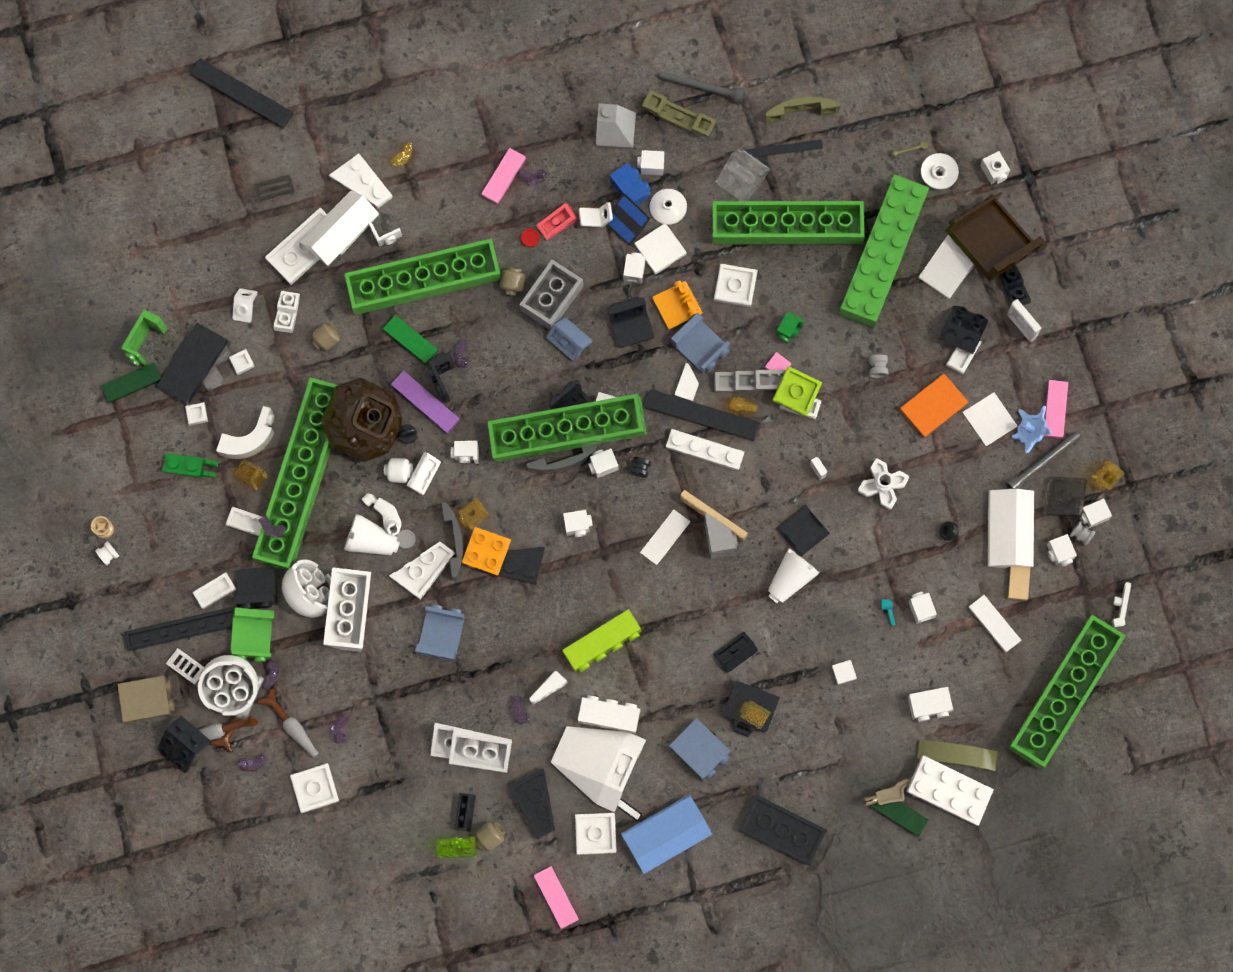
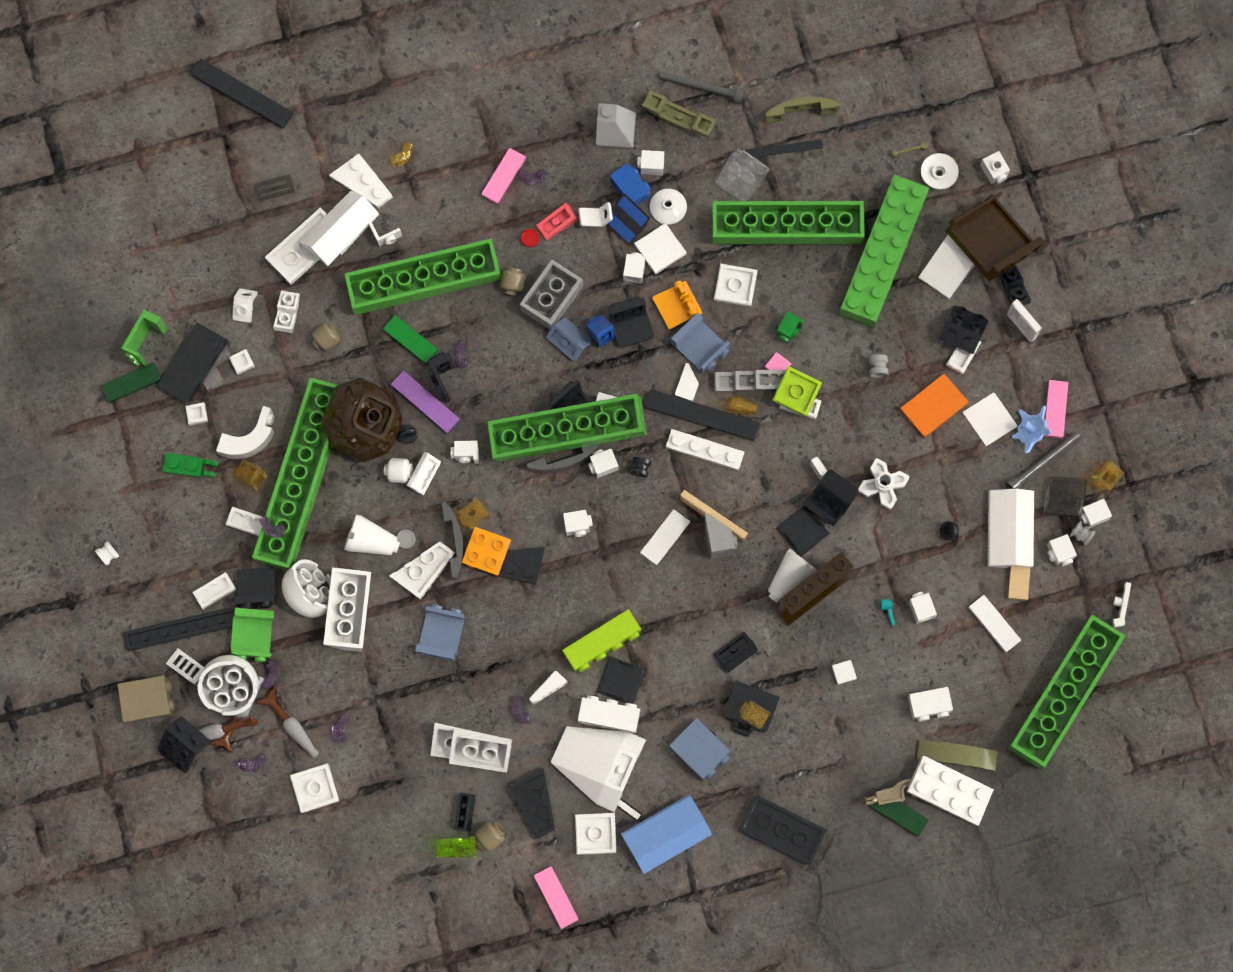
(98, 527): tan wheel -> none
(389, 513): white arm -> none
(600, 330): none -> blue slope
(621, 680): none -> black piece
(814, 589): none -> dark brown panel
(831, 497): none -> black bracket

